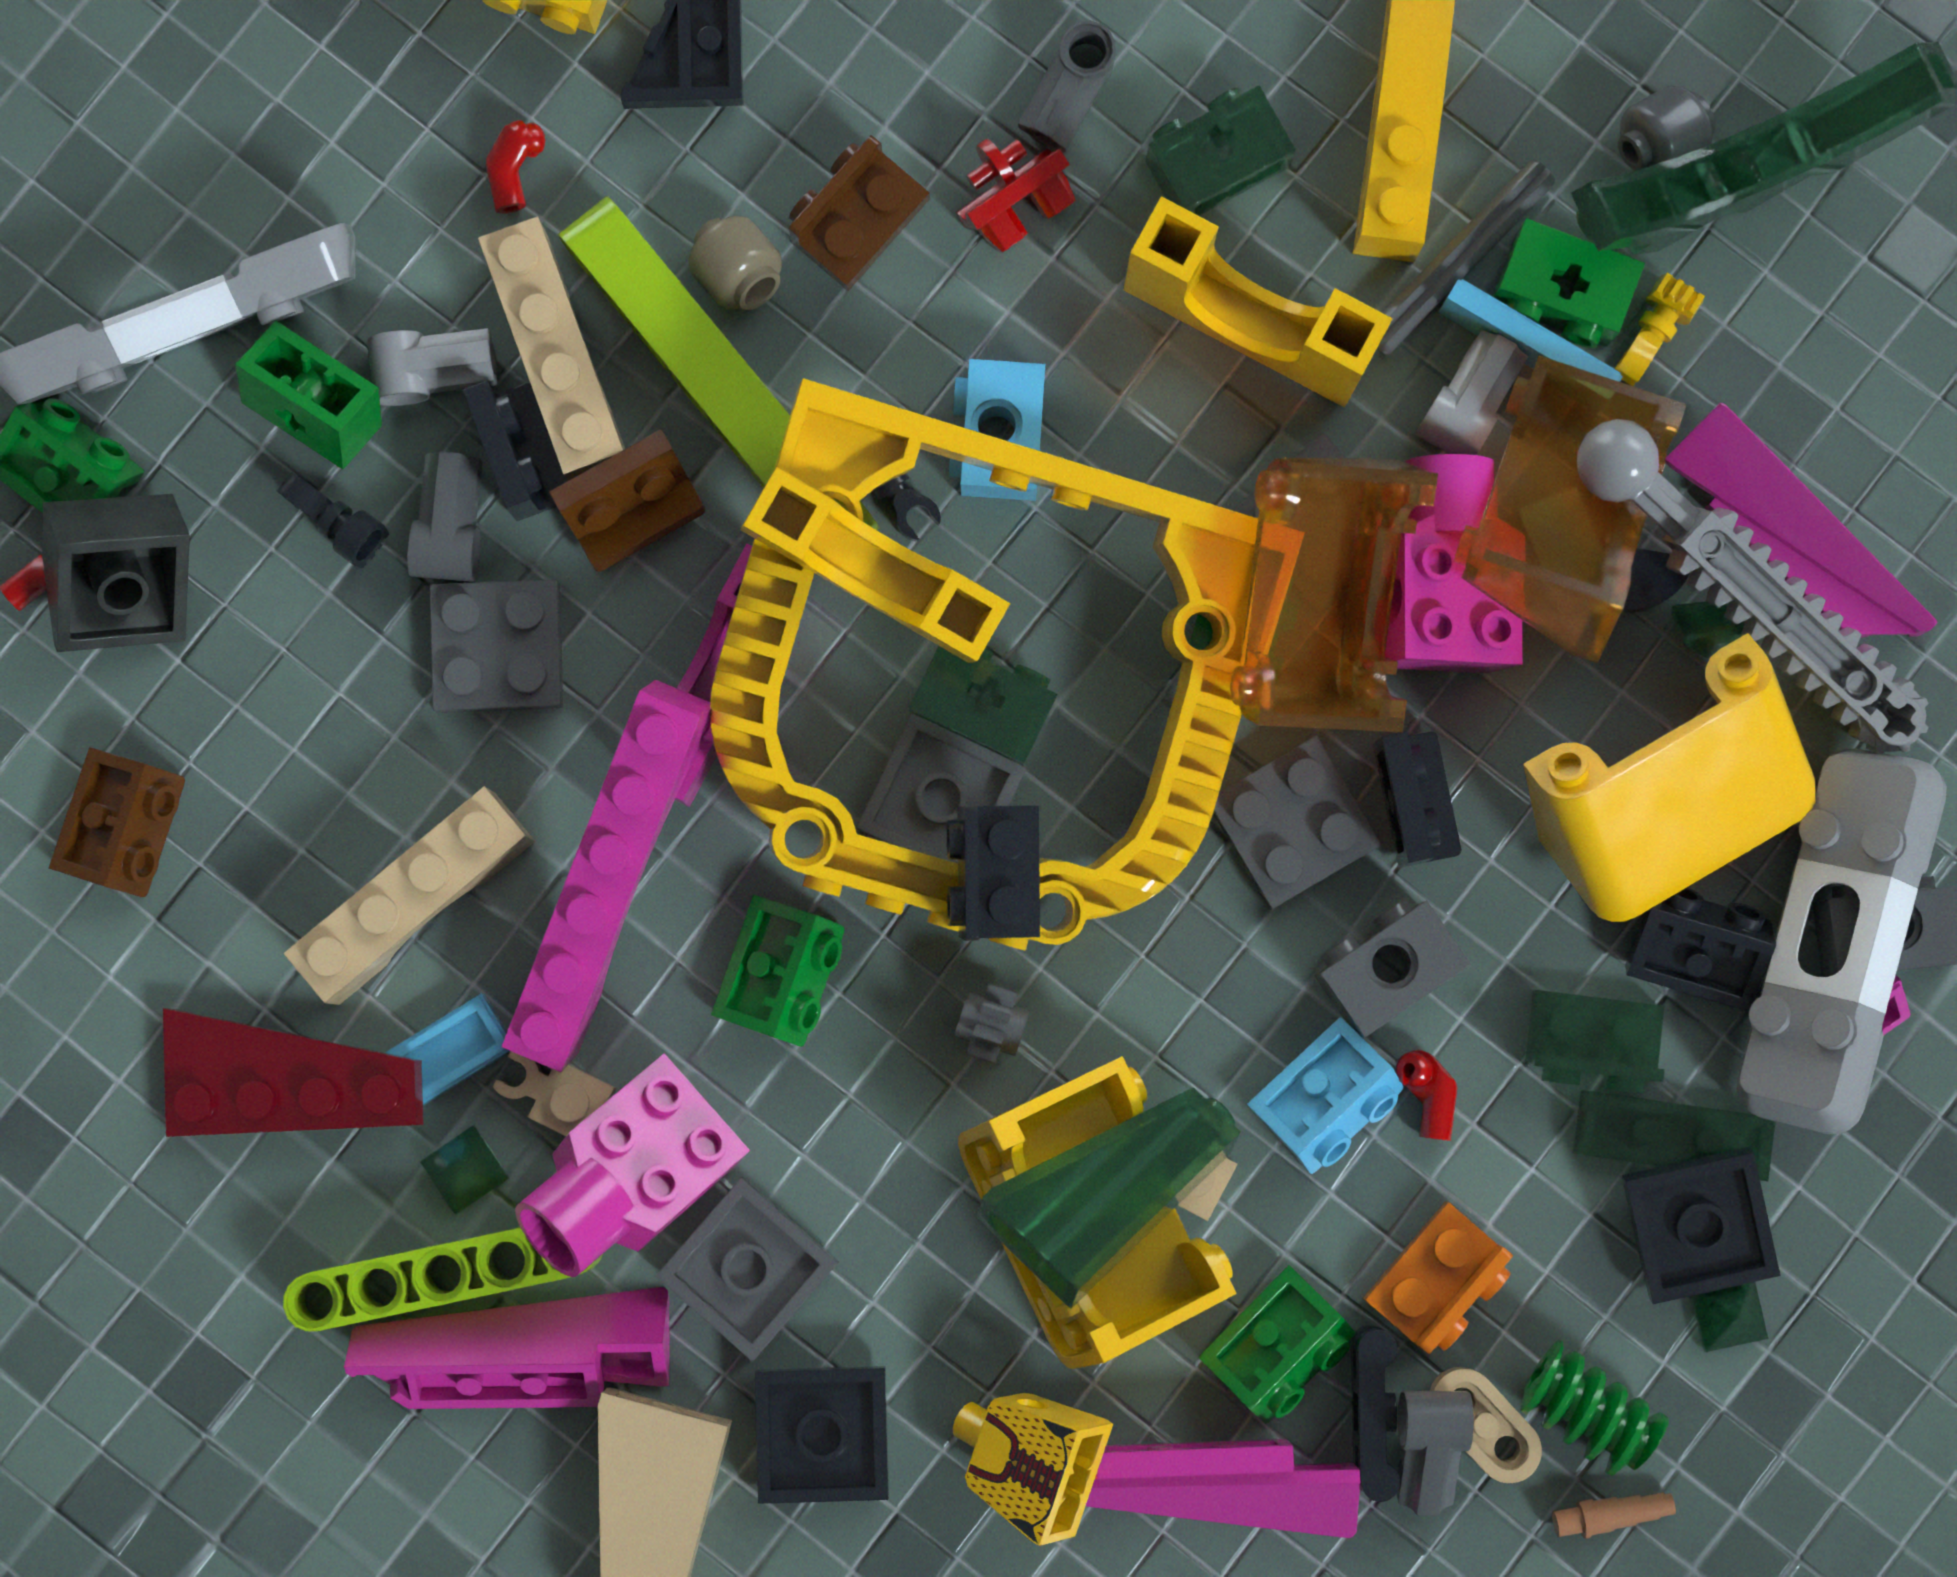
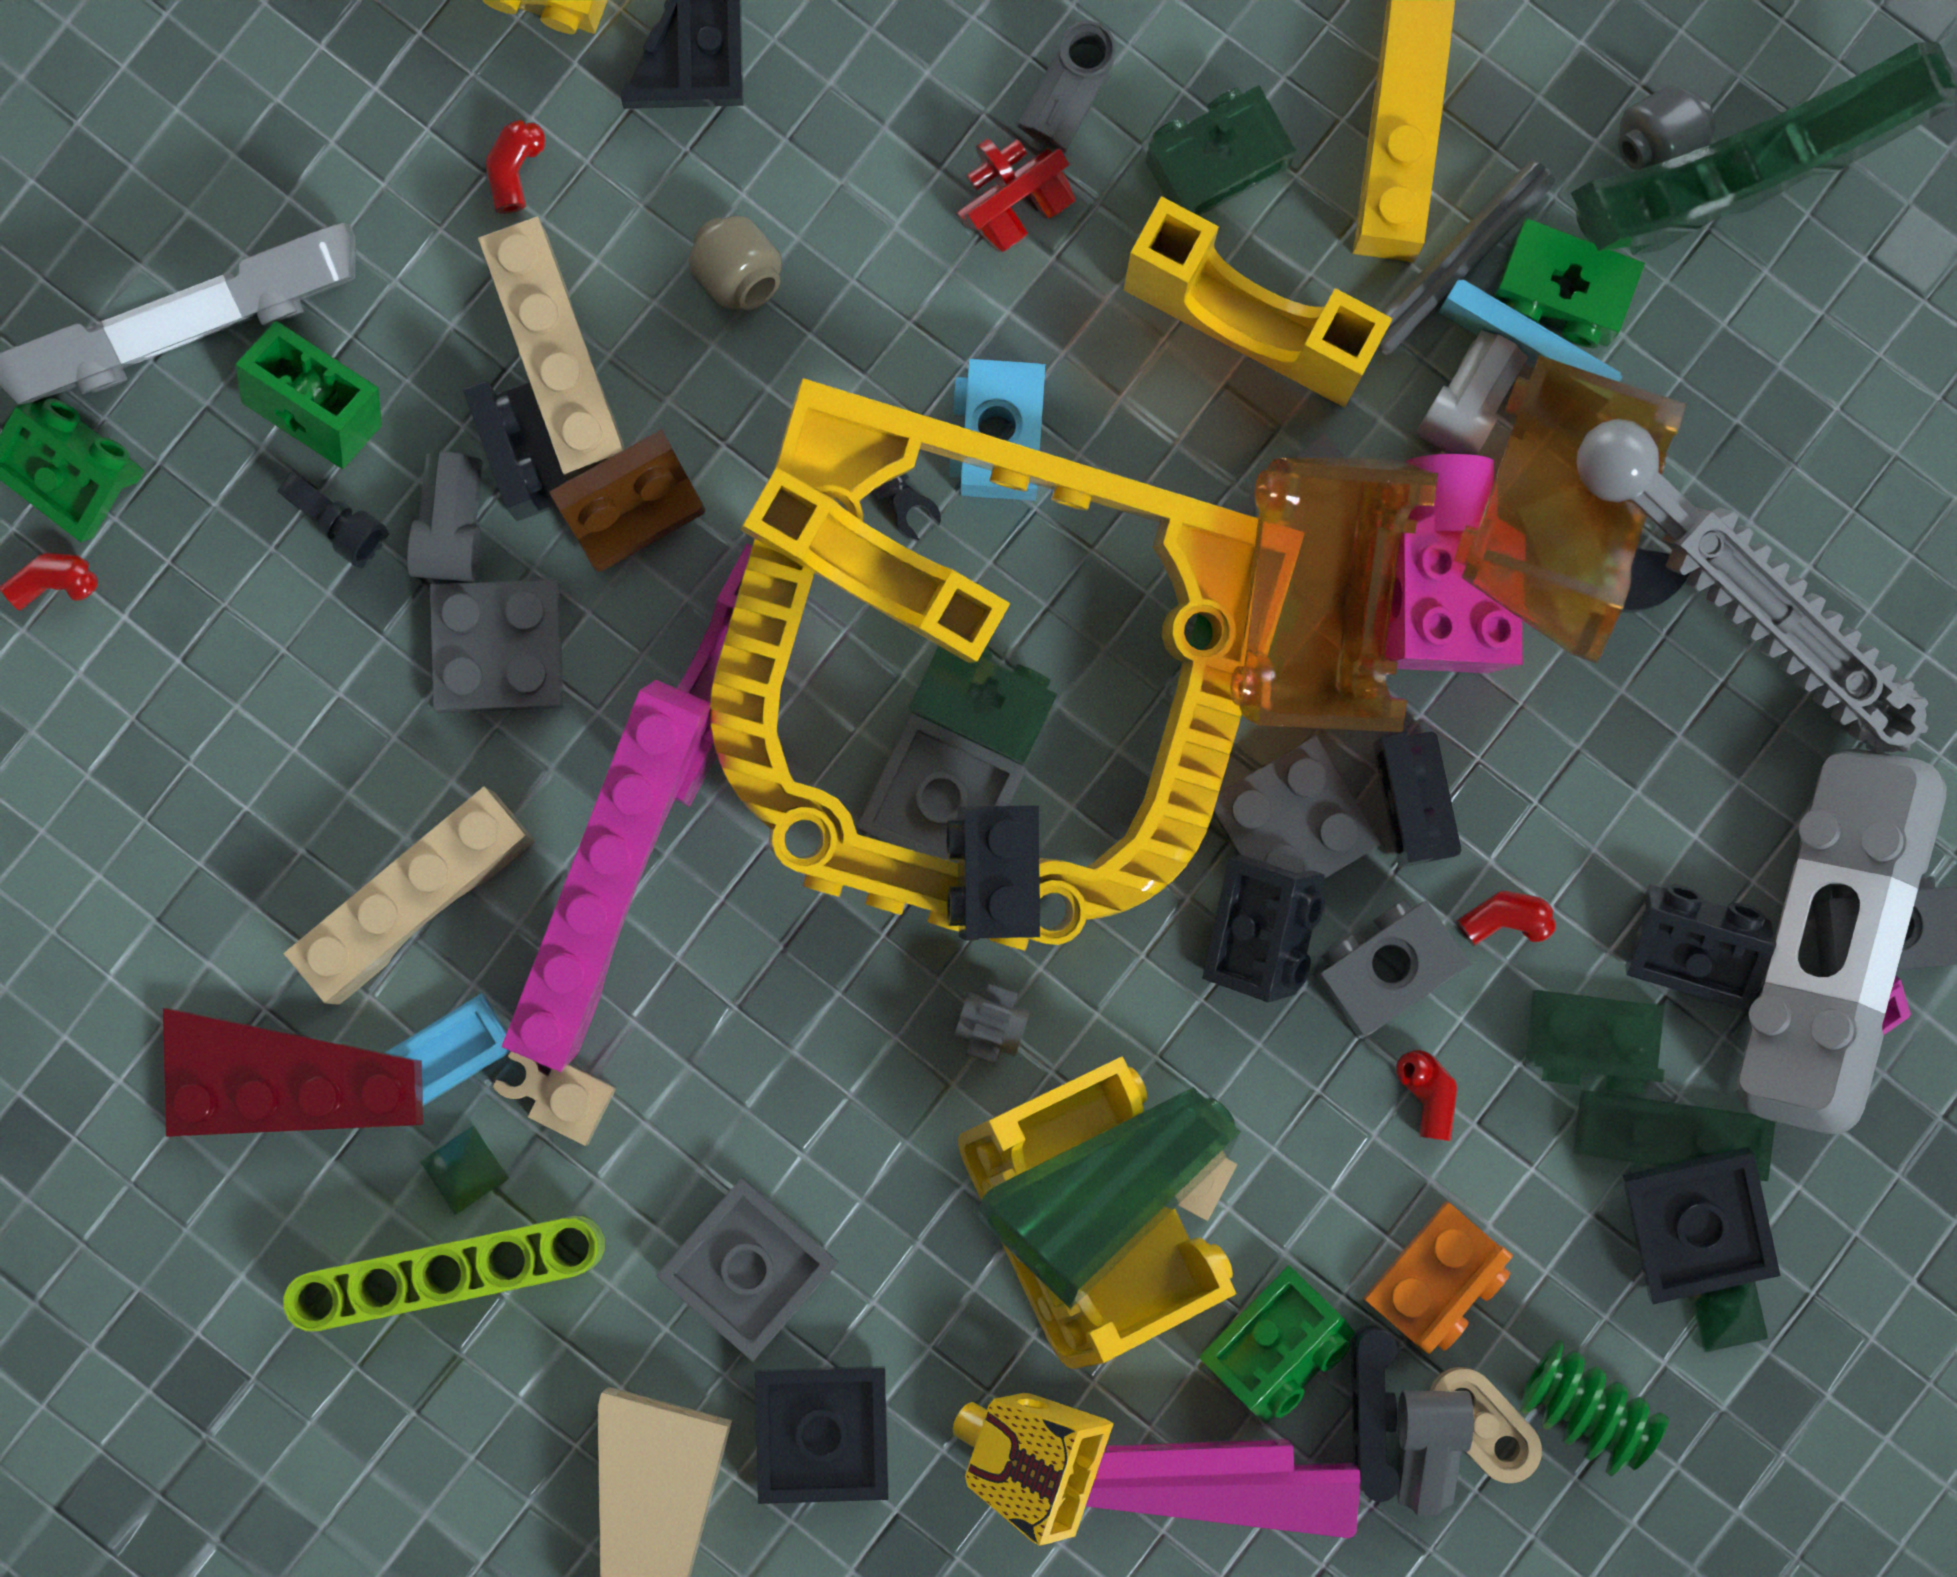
(115, 571): pearl dark grey slope -> none
(117, 822): reddish brown bracket -> none
(414, 365): light grey piece -> none
(520, 1353): dark pink wedge -> none
(629, 1170): brick -> none
(681, 337): lime beam -> none
(779, 971): green bracket -> none
(856, 212): reddish brown bracket -> none
(1264, 929): none -> black bracket
(1328, 1096): medium azure bracket -> none
(1509, 910): none -> red arm
(1611, 1513): nougat animal -> none
(1671, 303): yellow piece -> none
(1680, 802): yellow windscreen -> none
(1704, 627): clear green slope -> none
(1785, 515): dark pink wedge -> none

